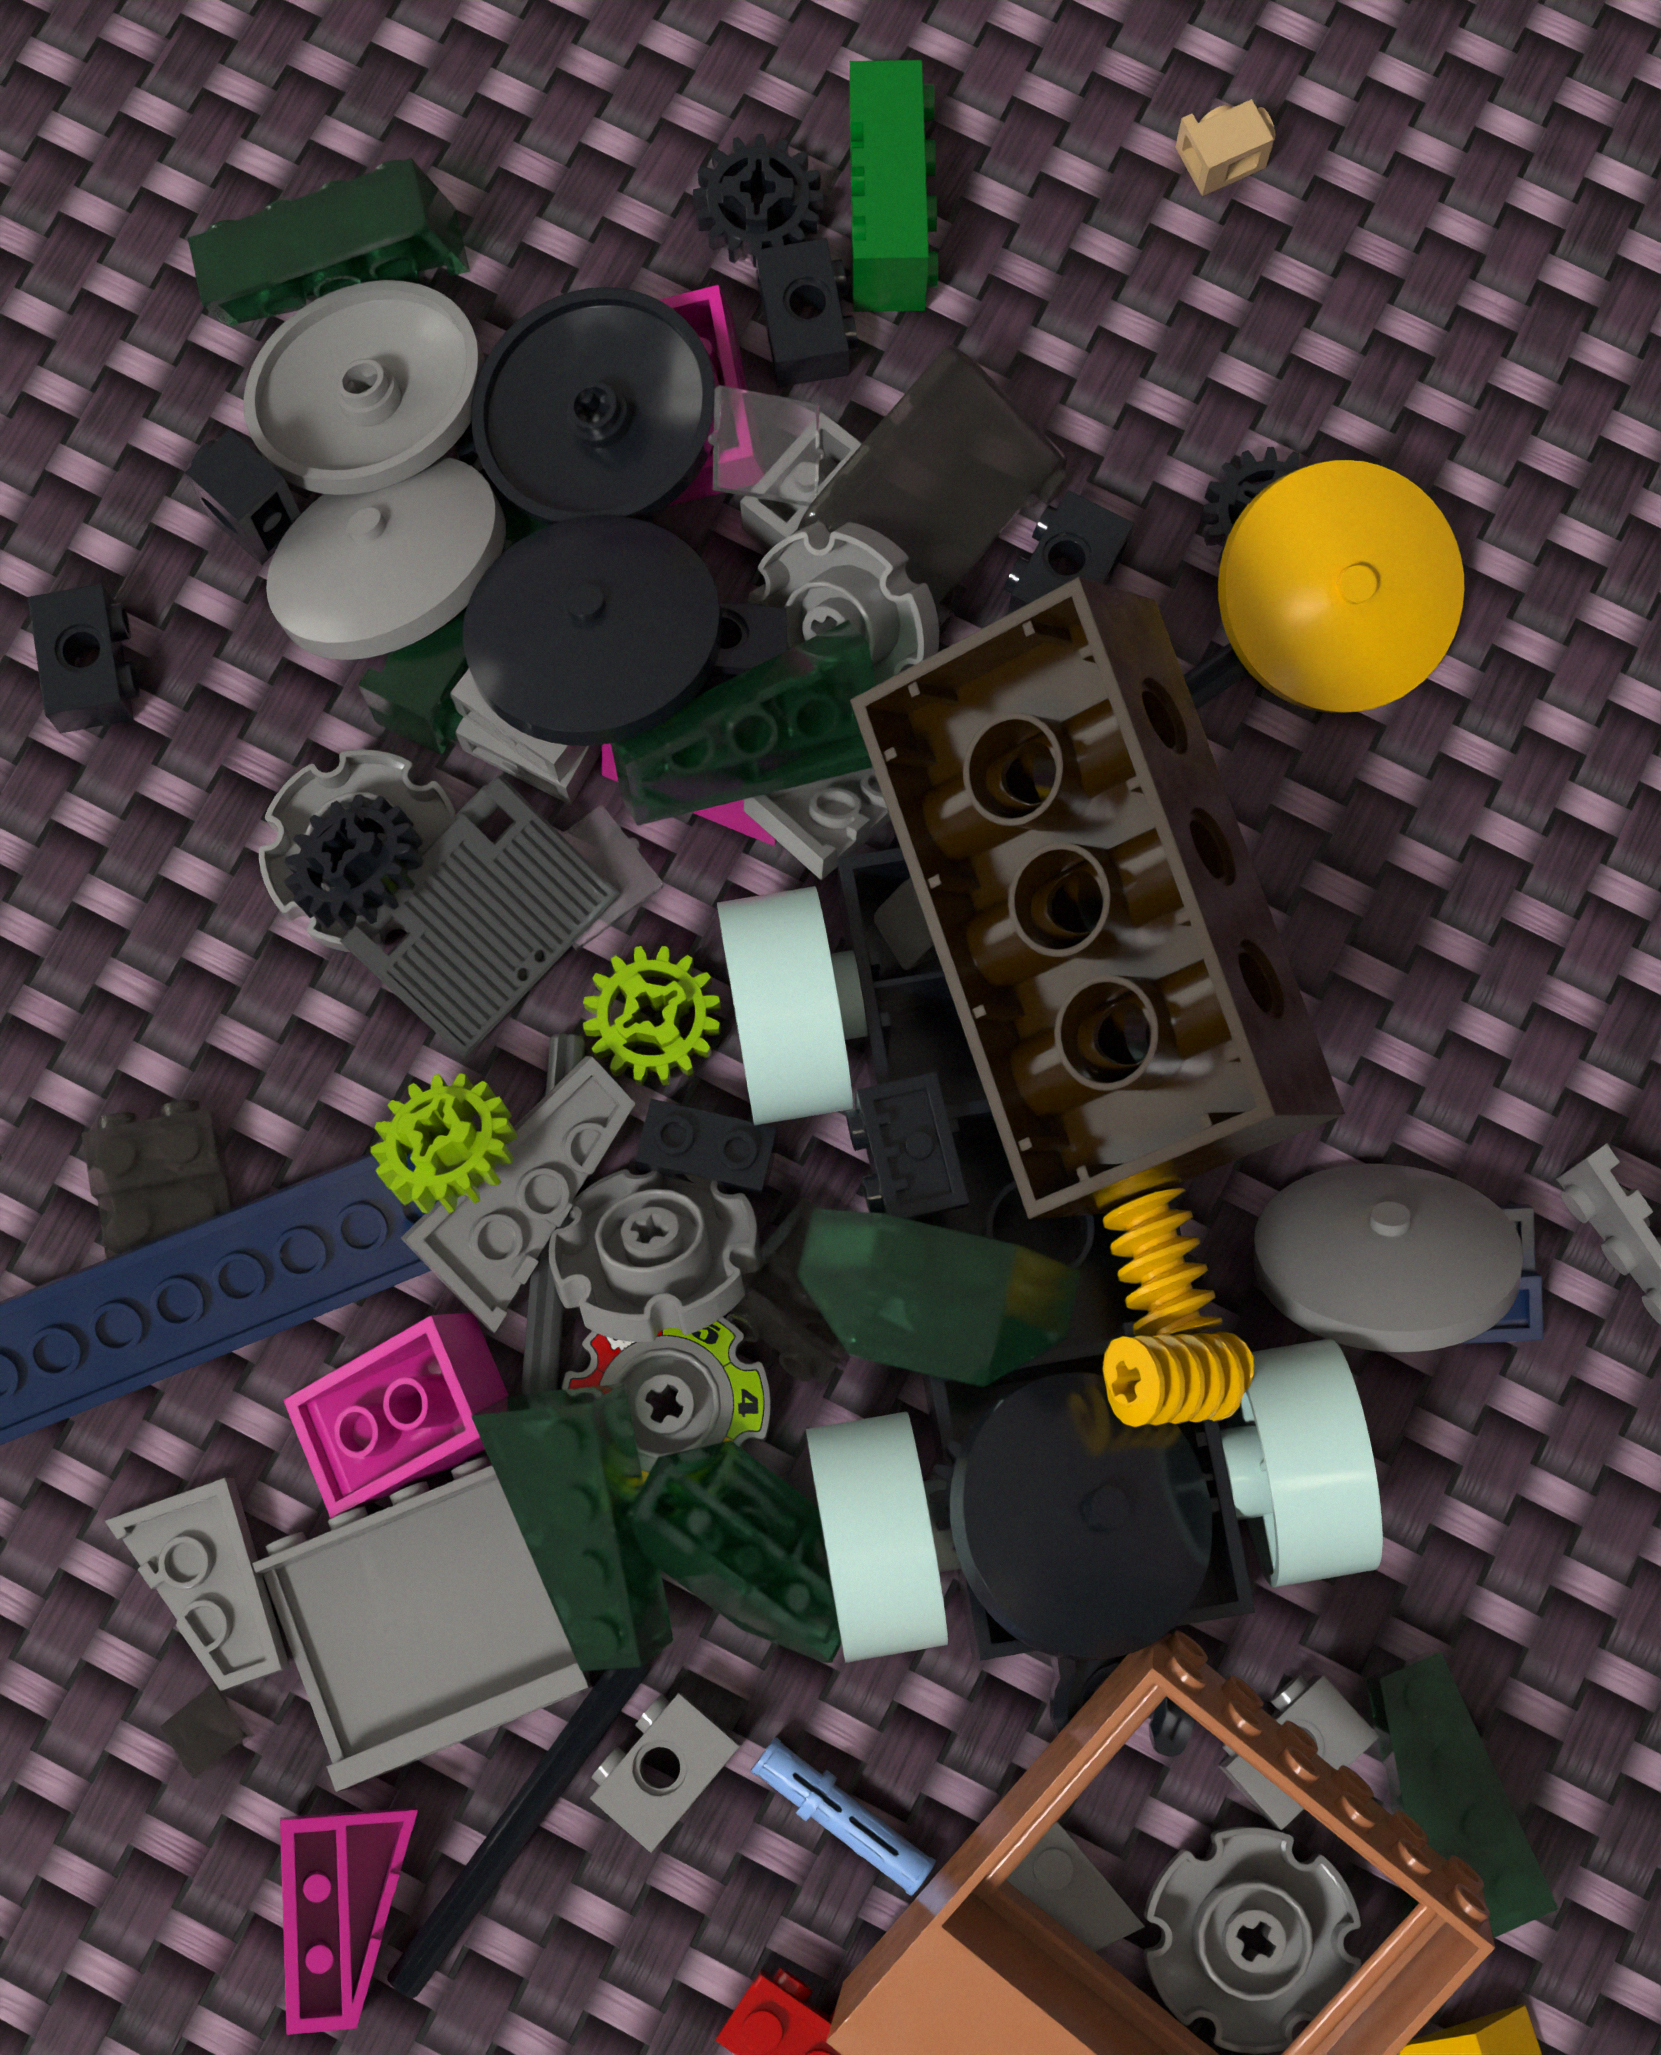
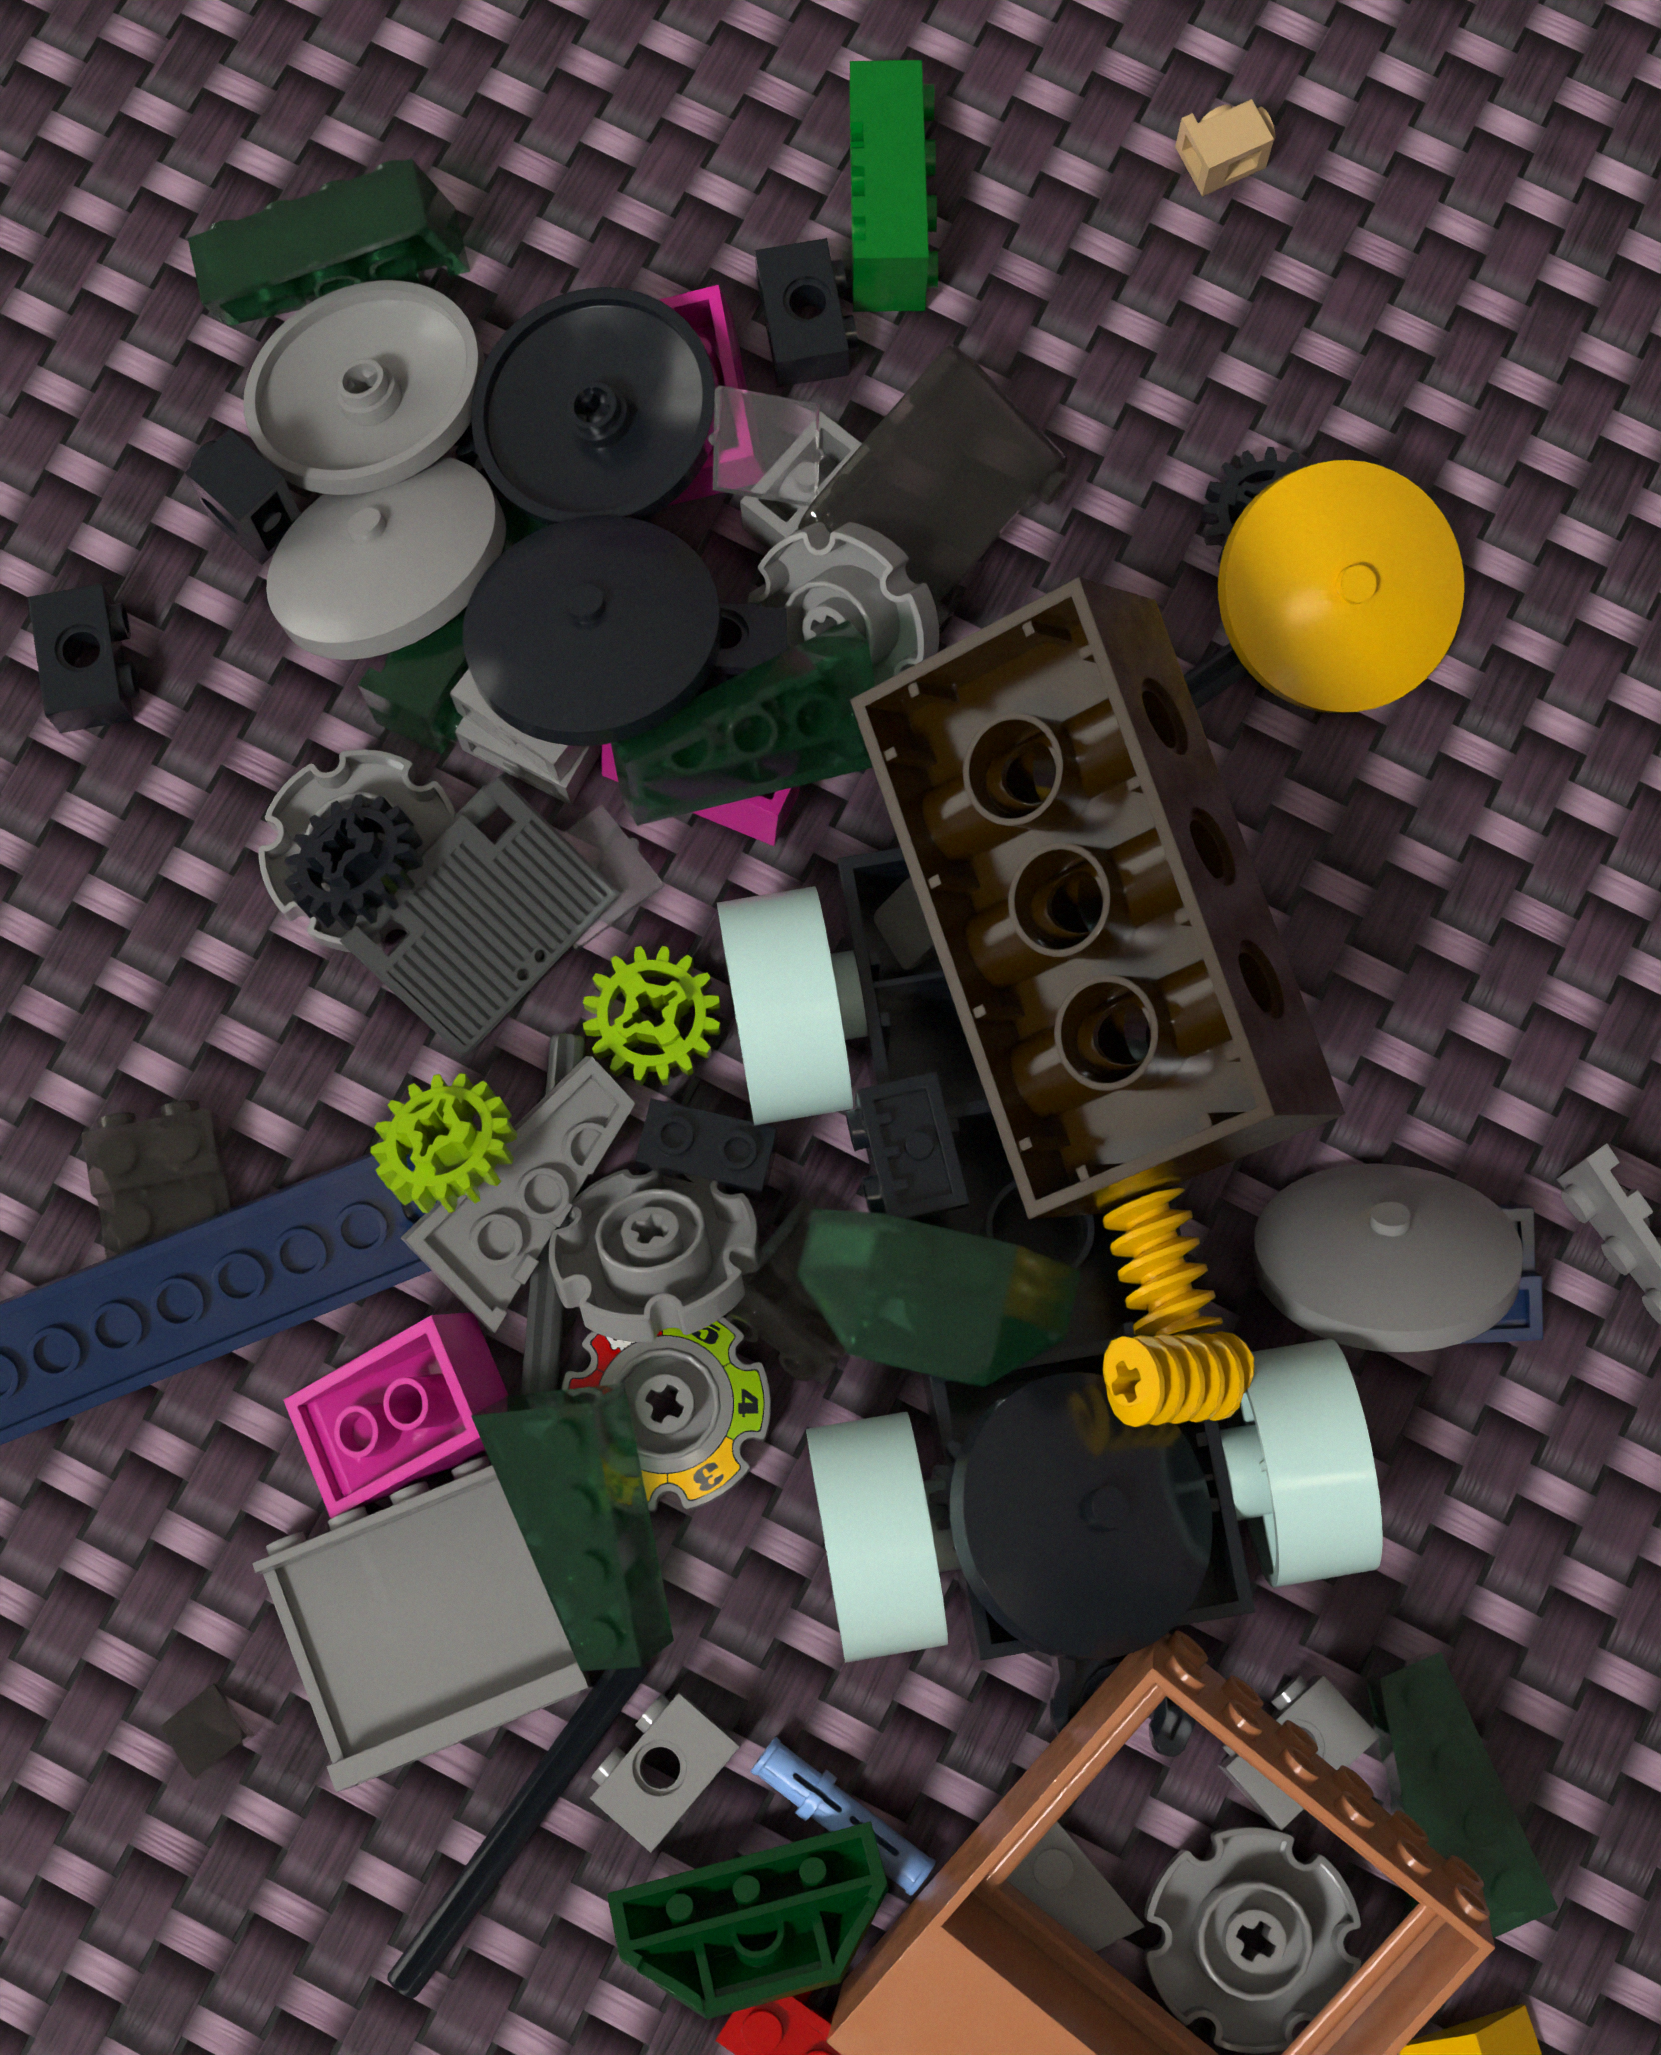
(201, 1564): light grey wing -> none
(335, 1909): dark pink wedge -> none
(730, 190): black gear -> none
(740, 1545): clear green wedge -> none
(754, 1922): none -> dark green wedge
(823, 818): light grey wing -> none
(1073, 531): black brick -> none

